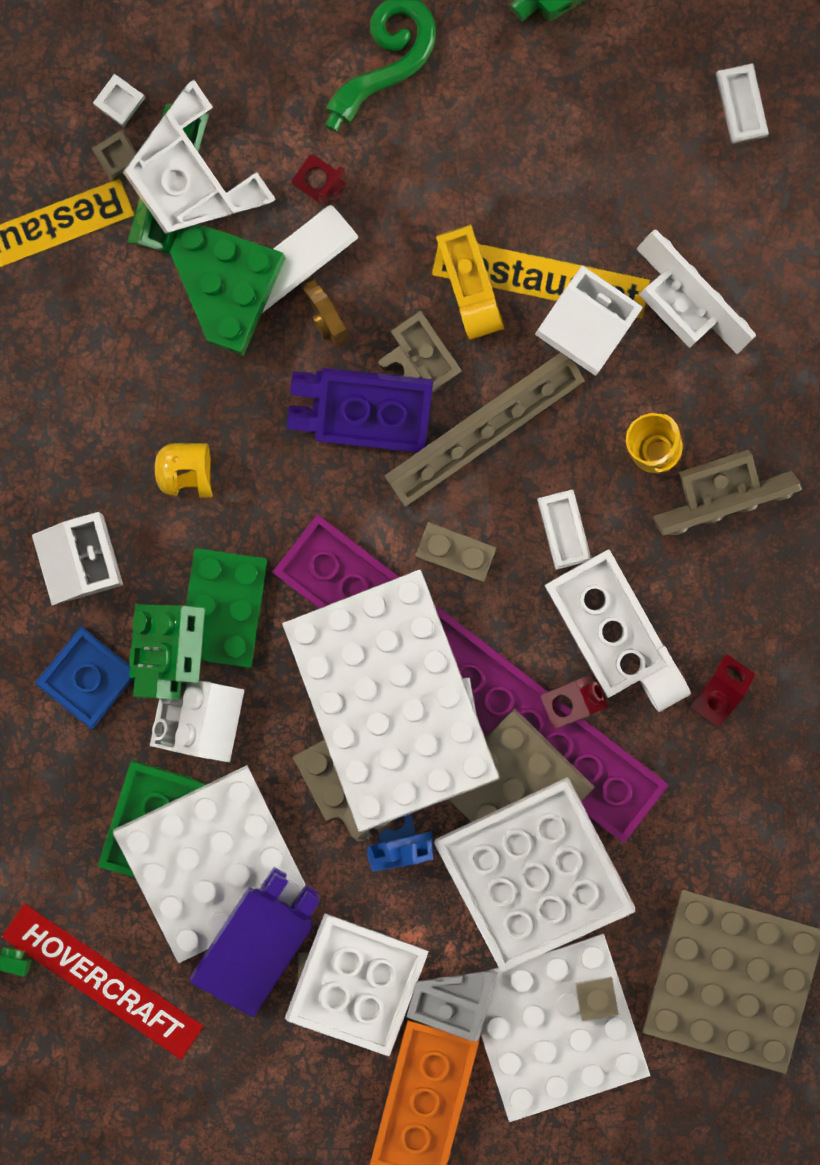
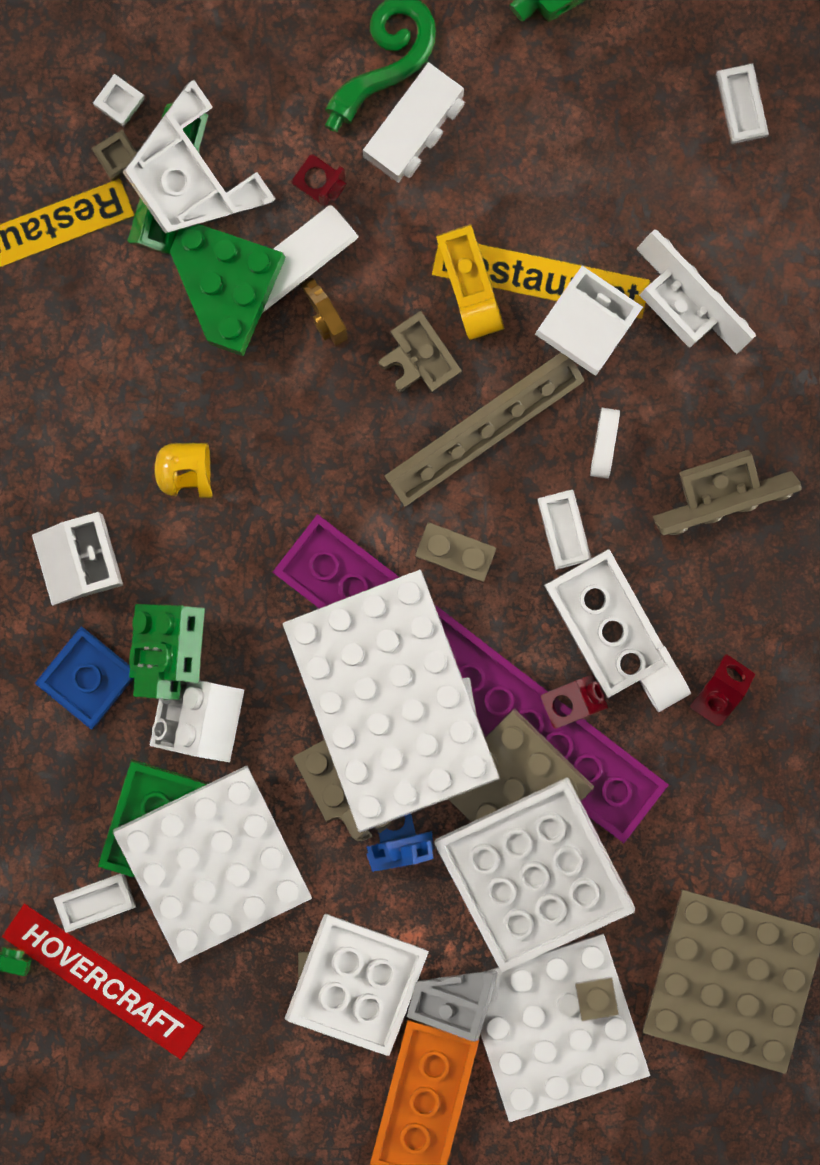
(94, 902): none -> white tile
(232, 595): green plate -> none
(255, 944): dark purple tile -> none
(363, 408): dark purple tile -> none
(414, 123): none -> white brick
(605, 443): none -> white beam
(663, 453): yellow helmet -> none

